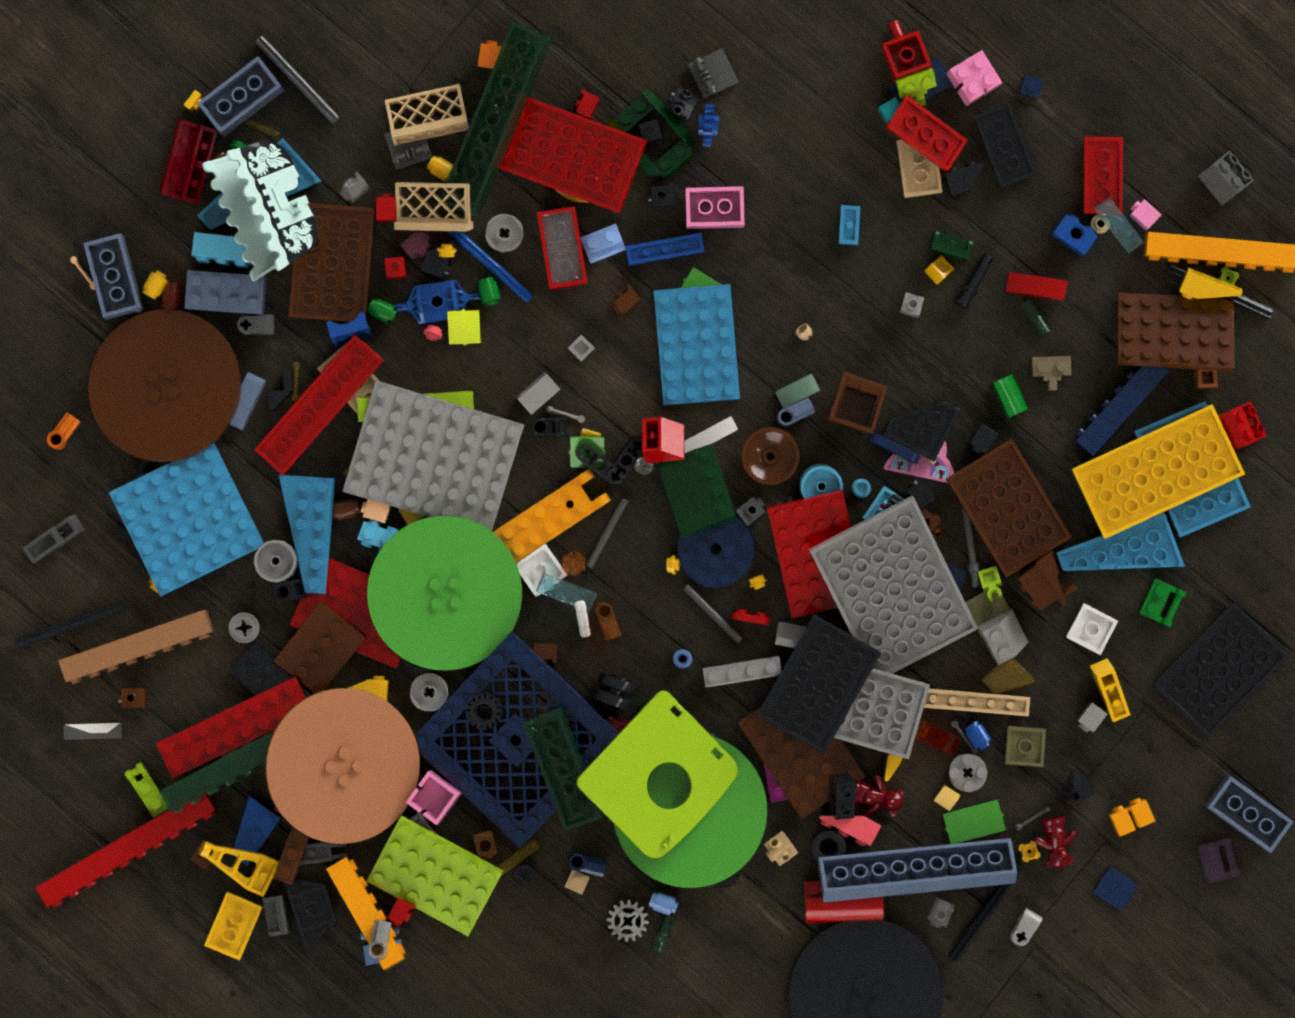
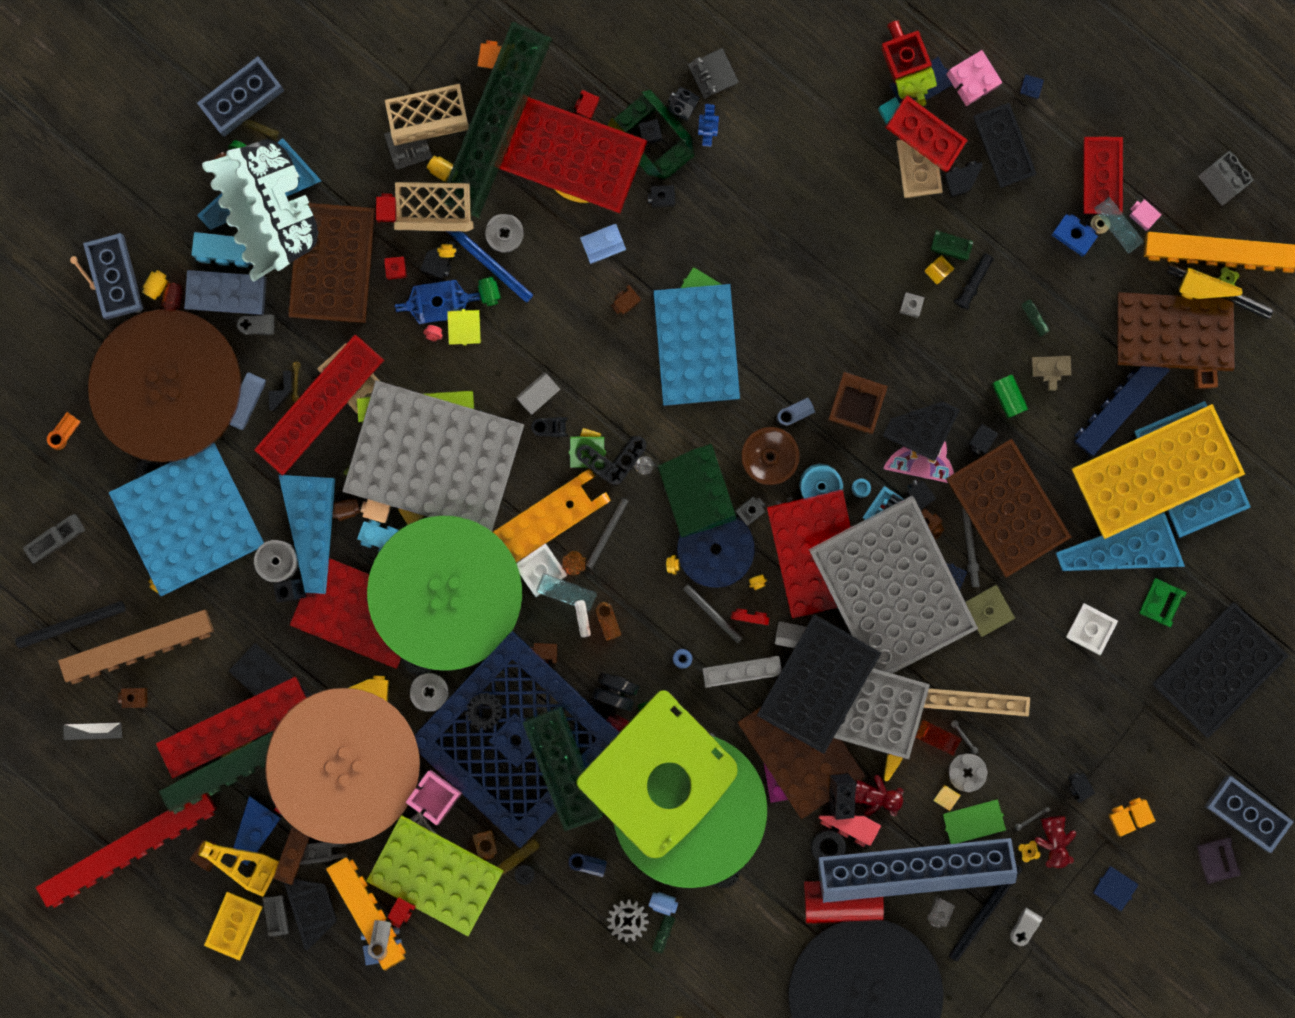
(146, 789): lime plate -> none
(184, 171): dark red brick -> none
(192, 101): yellow plate -> none
(239, 635): light grey gear -> none
(296, 78): dark grey axle -> none
(320, 648): reddish brown plate -> none
(343, 333): blue piece -> none
(354, 188): clear brick -> none
(382, 310): green brick -> none
(416, 245): clear pink brick -> none
(550, 409): light grey hinge -> none
(562, 248): clear brick -> none
(577, 881): tan plate -> none
(581, 348): light grey plate -> none
(662, 440): red slope -> none
(665, 249): blue plate -> none
(711, 434): white sticker -> none
(714, 207): bright pink brick -> none
(780, 849): tan brick -> none
(797, 391): sand green slope -> none
(804, 331): tan hinge -> none
(849, 225): dark azure plate -> none
(894, 448): dark blue beam -> none
(978, 735): blue brick -> none
(991, 581): lime plate -> none
(1003, 636): light grey slope -> none
(1007, 677): clear yellow wing -> none
(1025, 746): olive plate -> none
(1036, 286): red slope -> none
(1044, 582): reddish brown piece -> none
(1091, 717): light grey brick -> none
(1110, 689): yellow slope -> none
(1242, 425): red slope -> none

